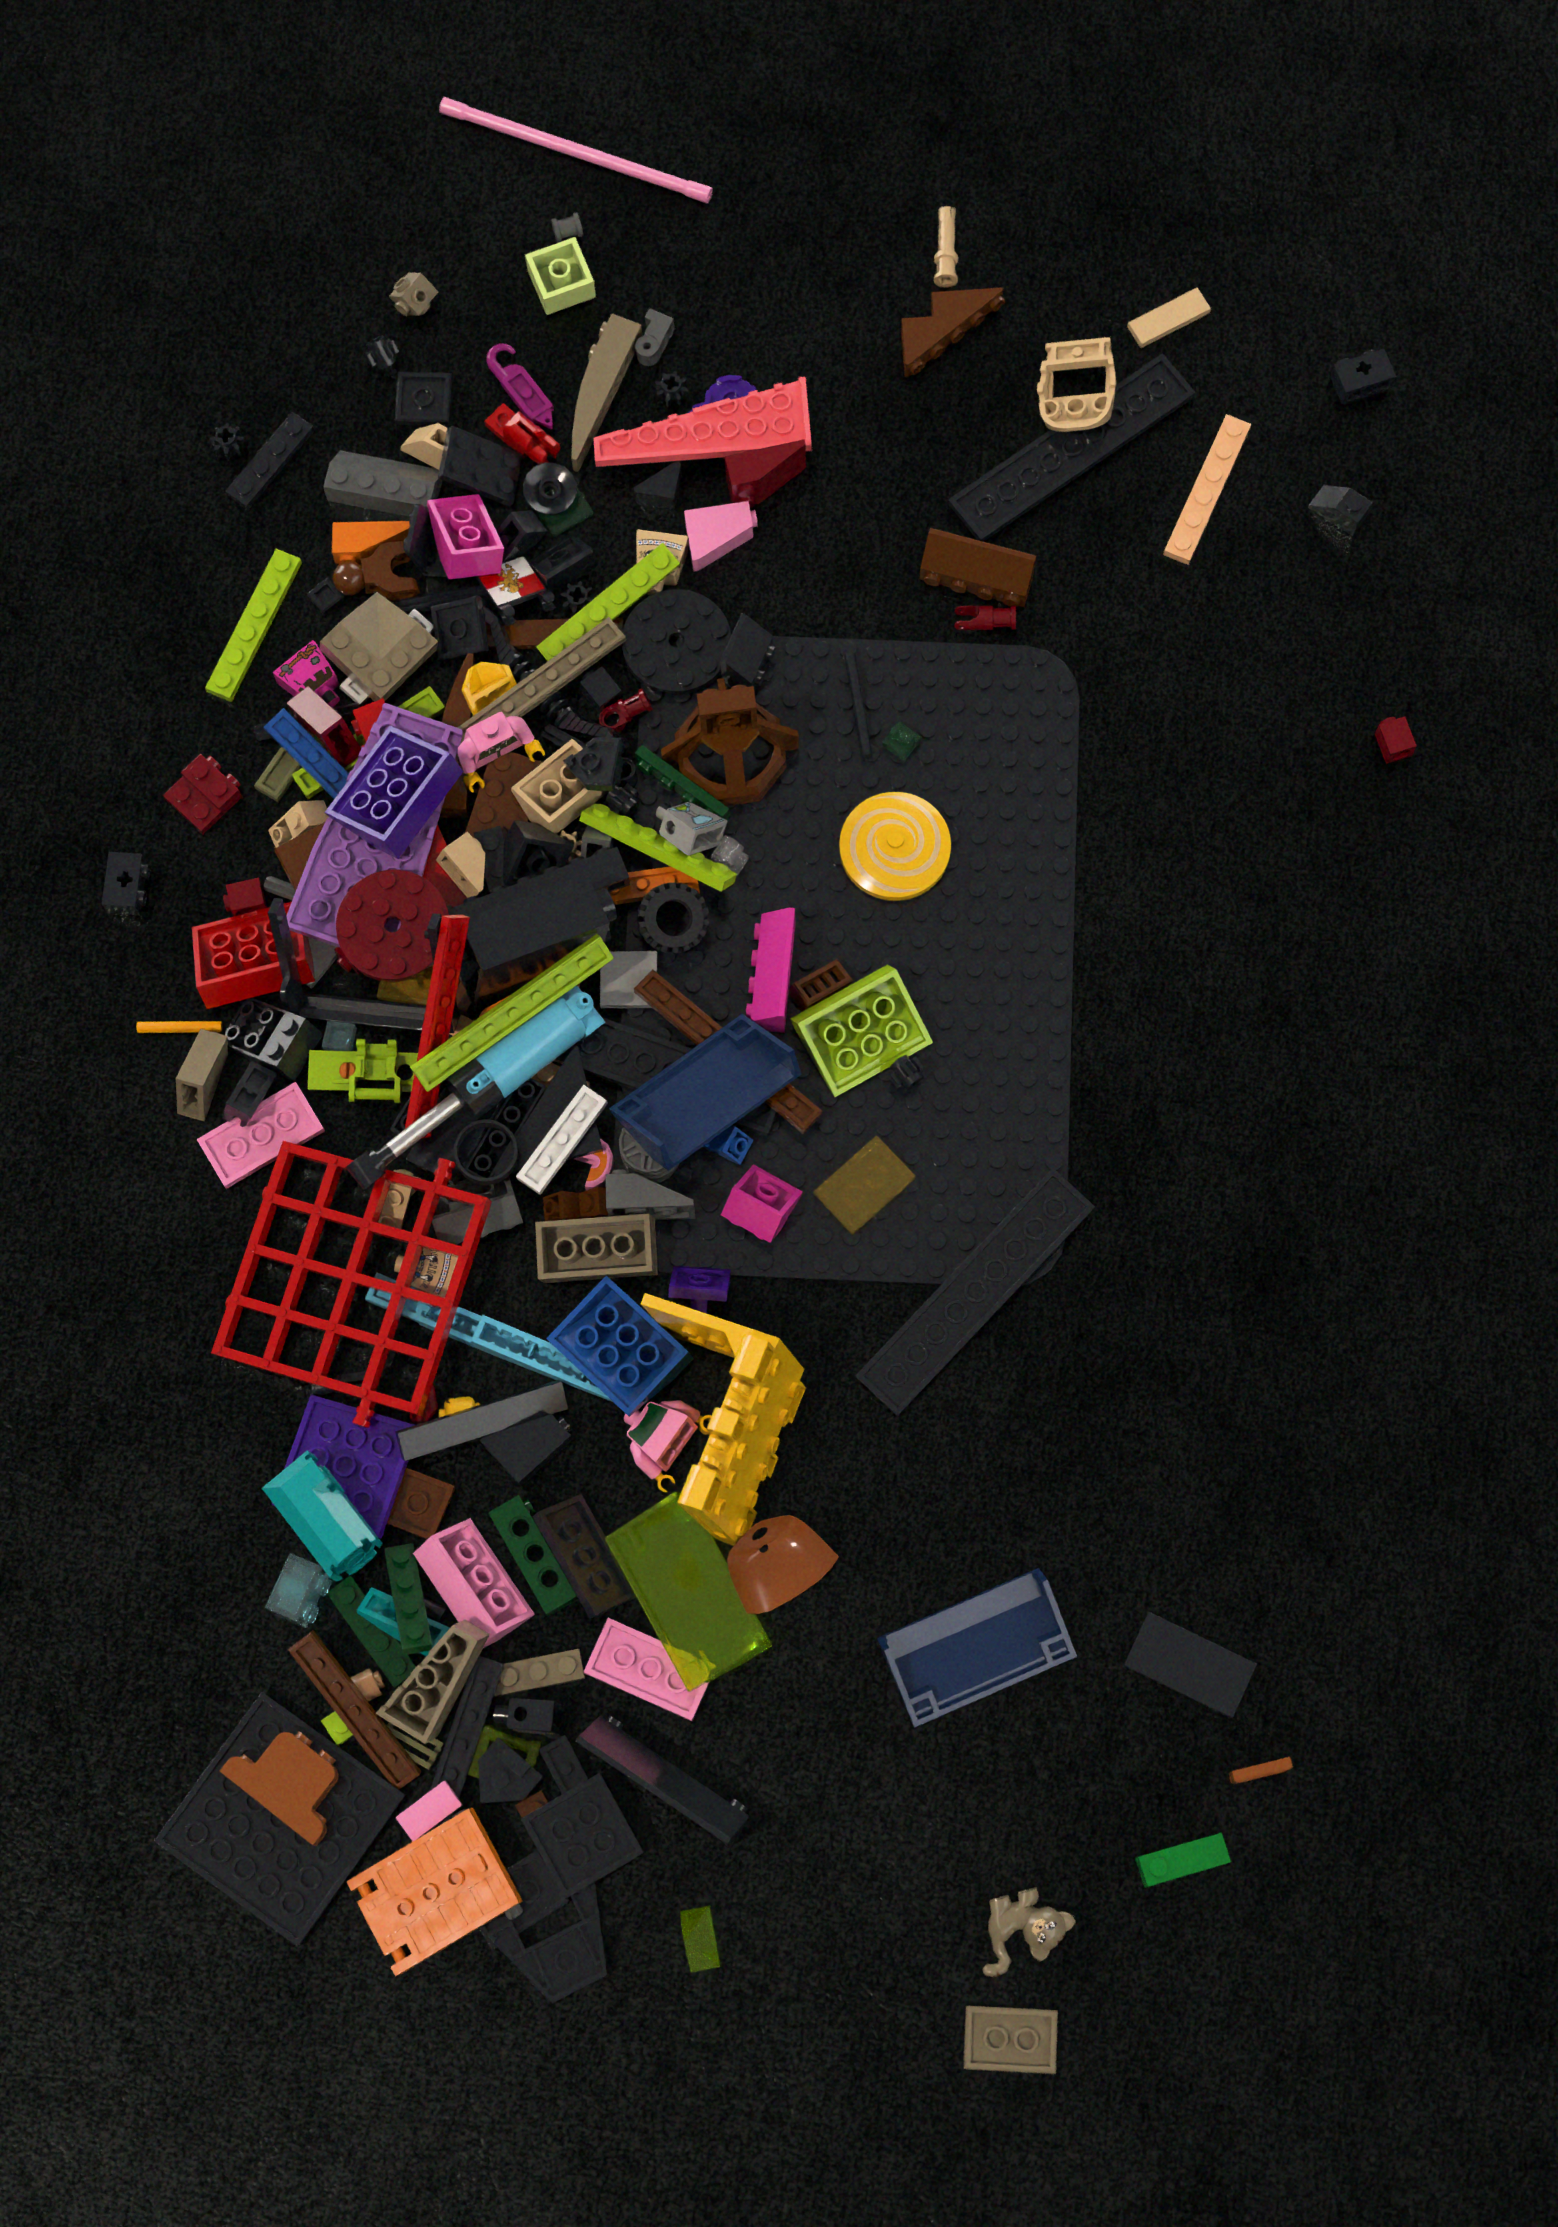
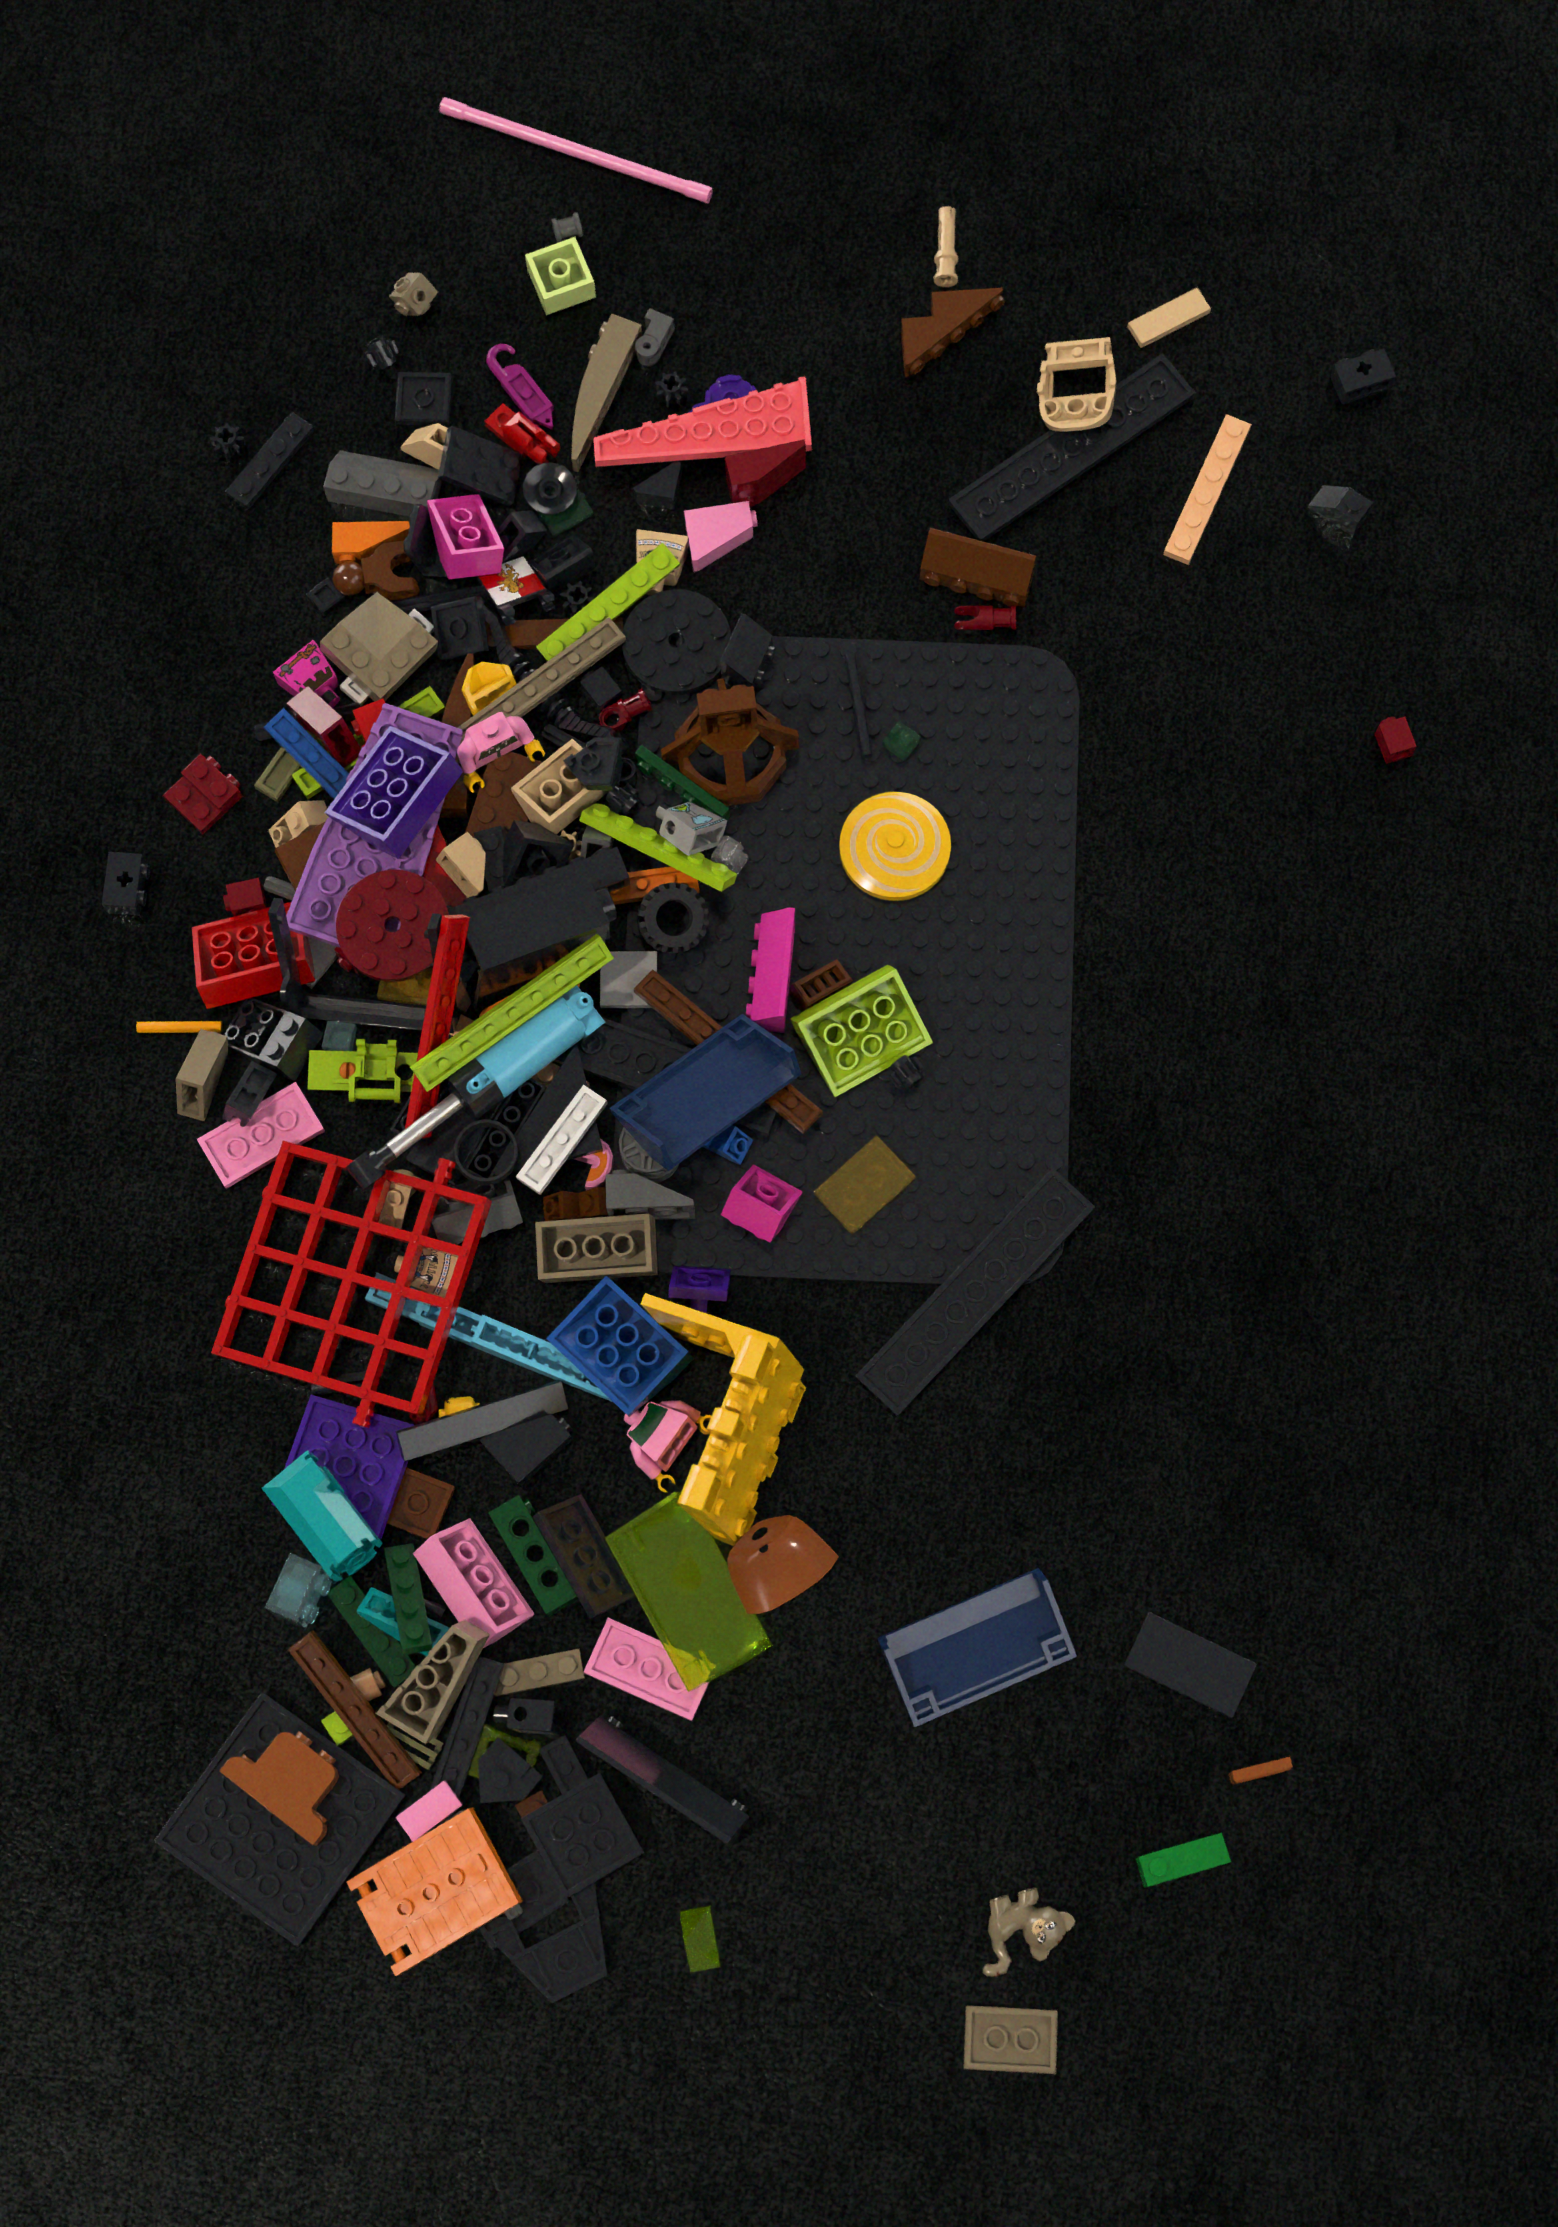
(253, 625): lime plate -> none

